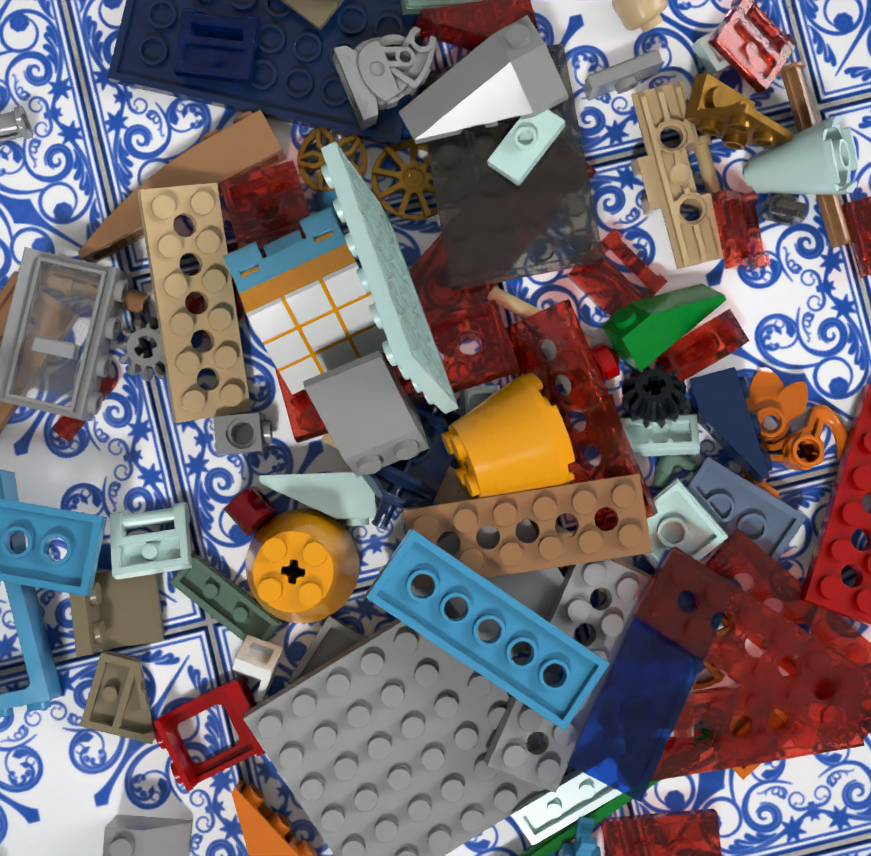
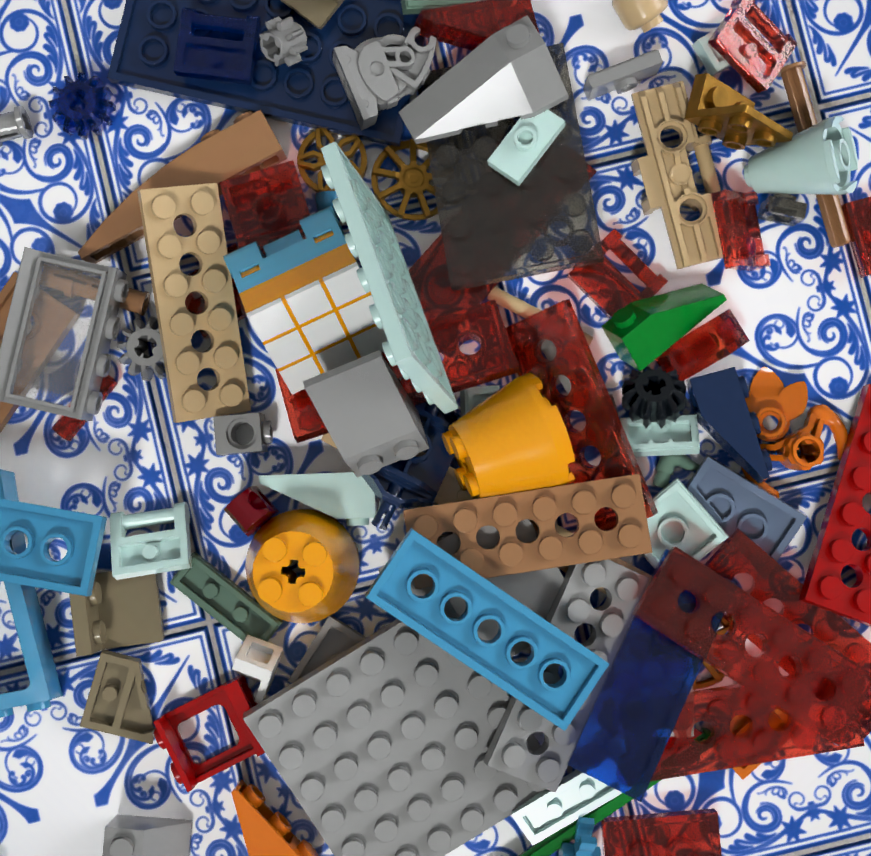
(56, 347): light grey tile -> none
(74, 117): none -> clear blue gear
(283, 41): none -> light grey gear
(606, 360): red tile -> none

